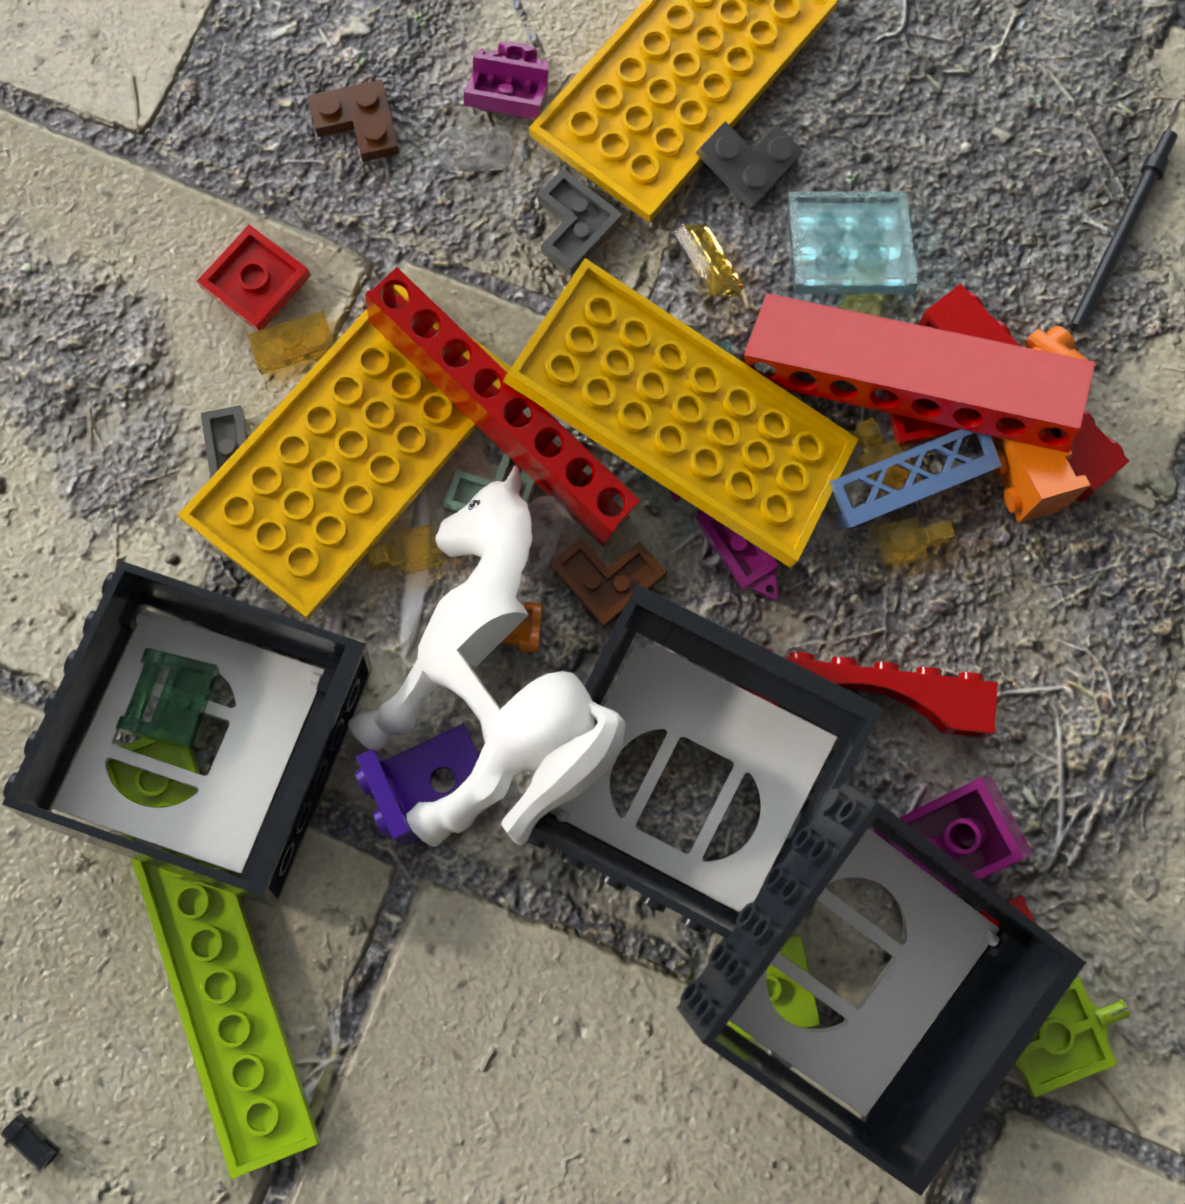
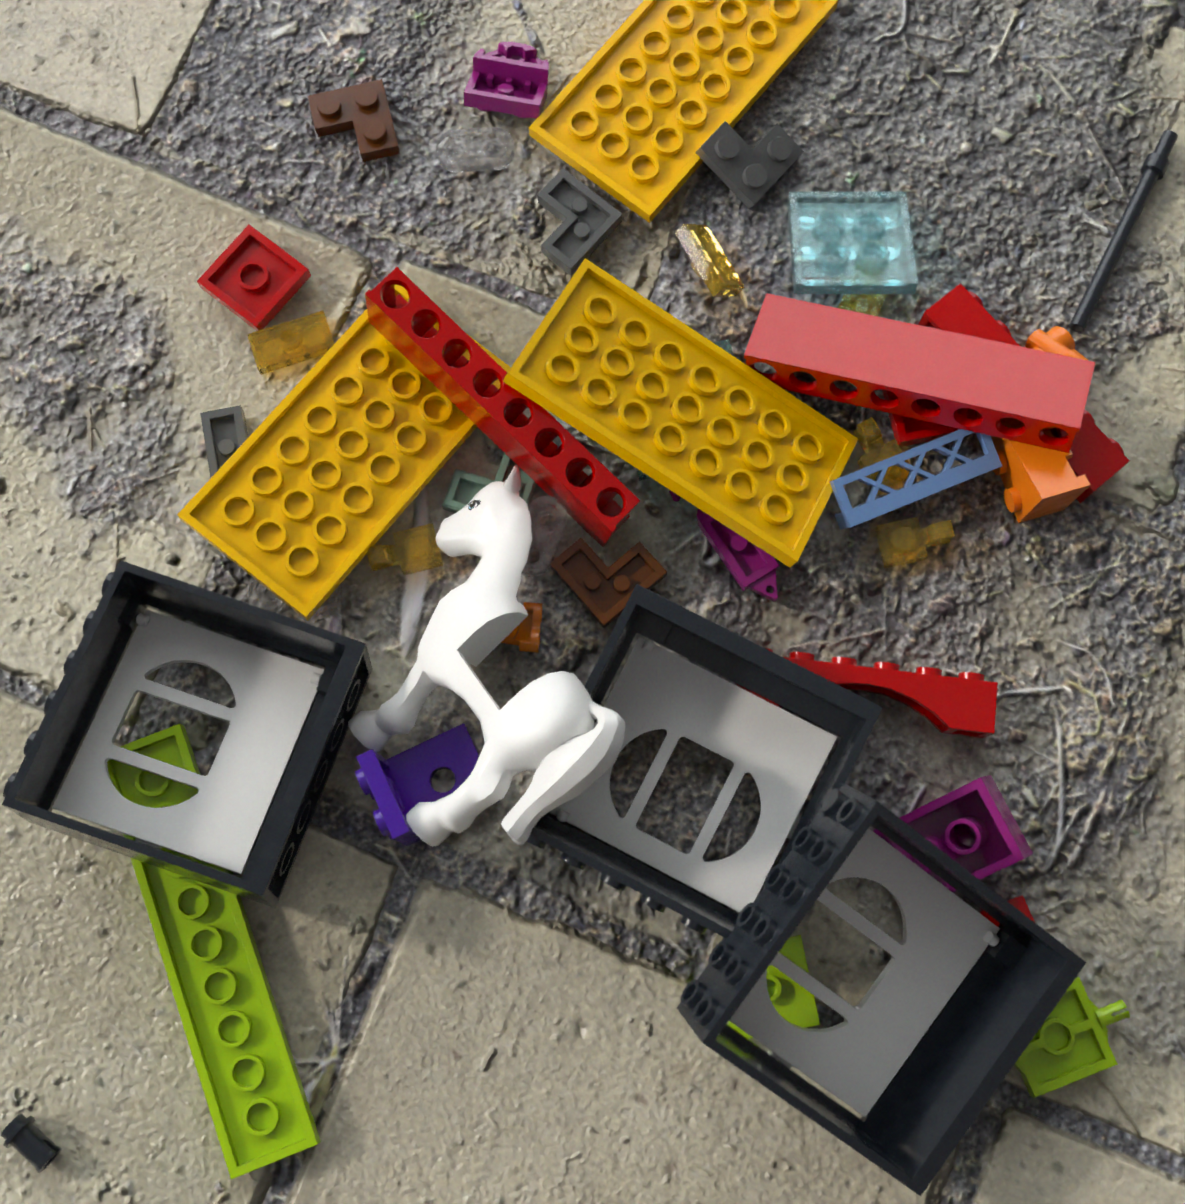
(179, 704): clear green plate -> none

